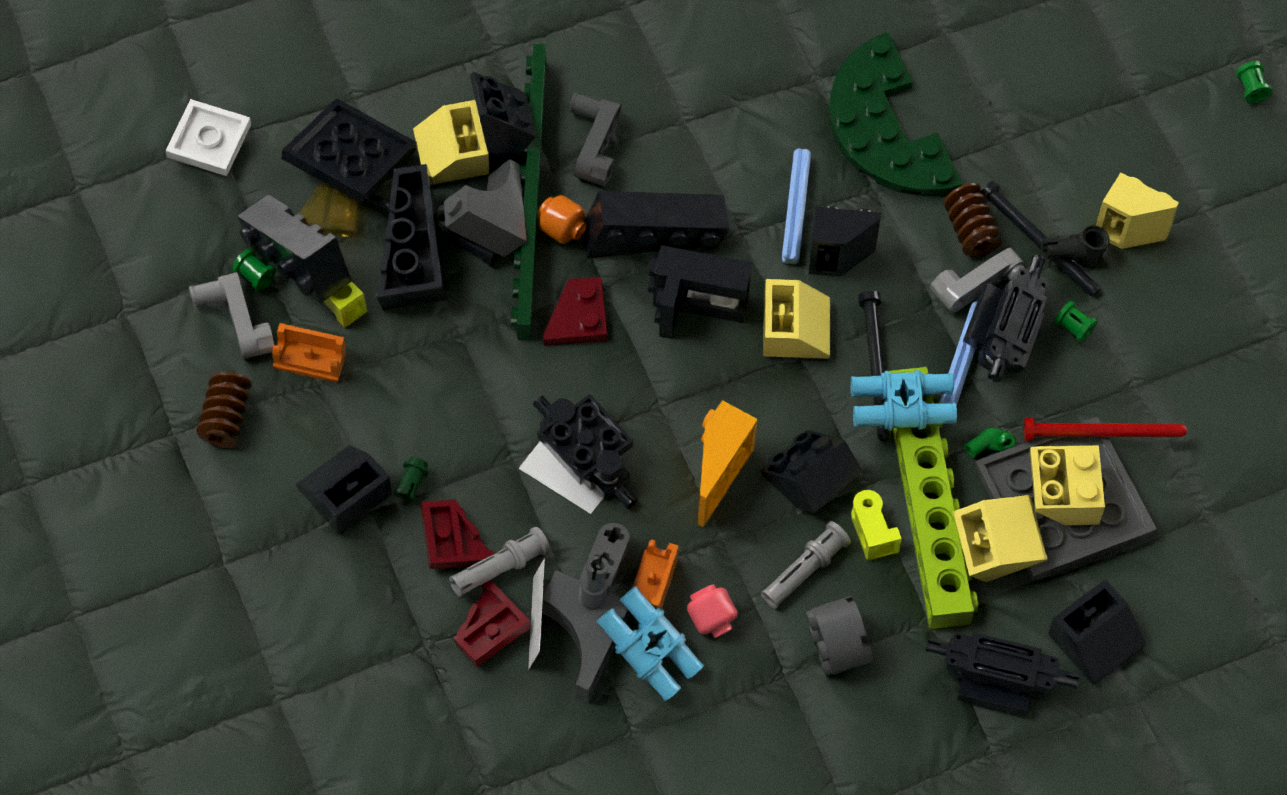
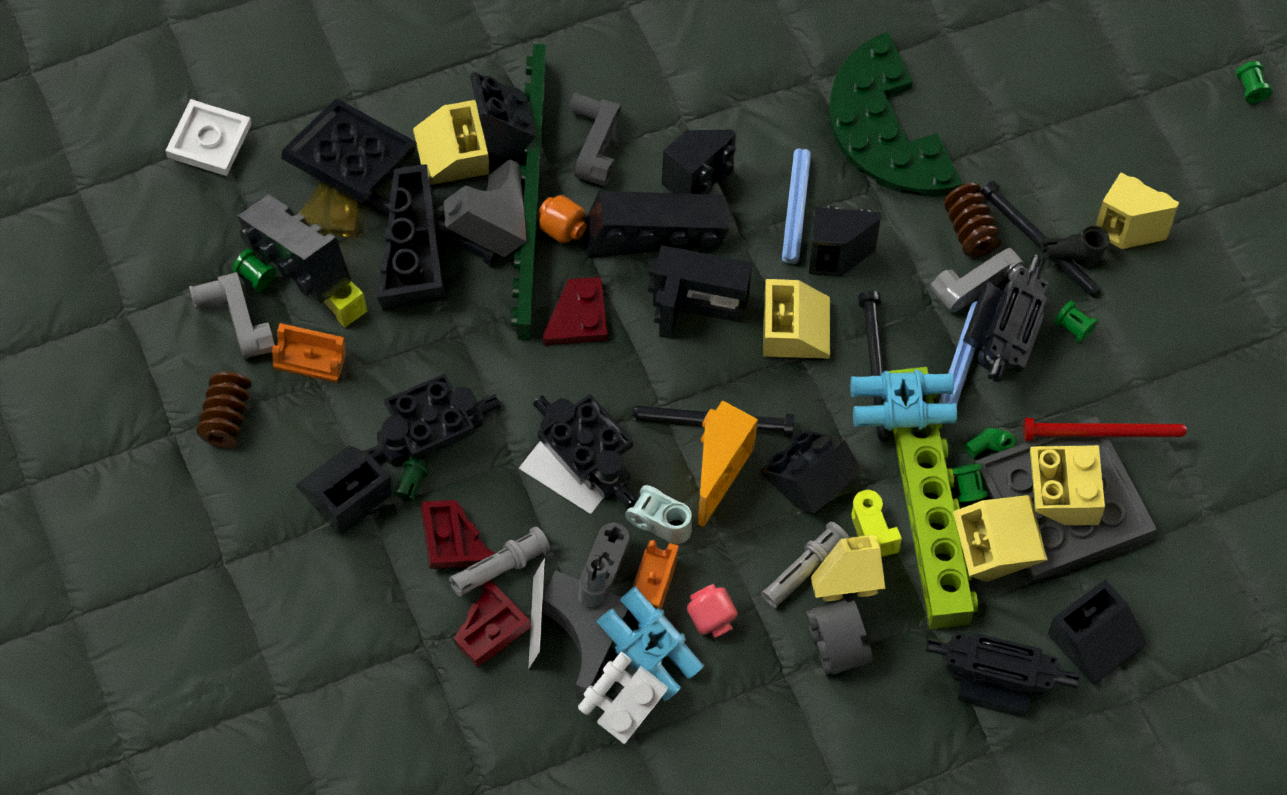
(428, 419): none -> black piece
(633, 702): none -> white plate
(656, 511): none -> light aqua piece
(697, 417): none -> black bar
(698, 160): none -> black slope
(850, 568): none -> light yellow slope
(970, 482): none -> green bush

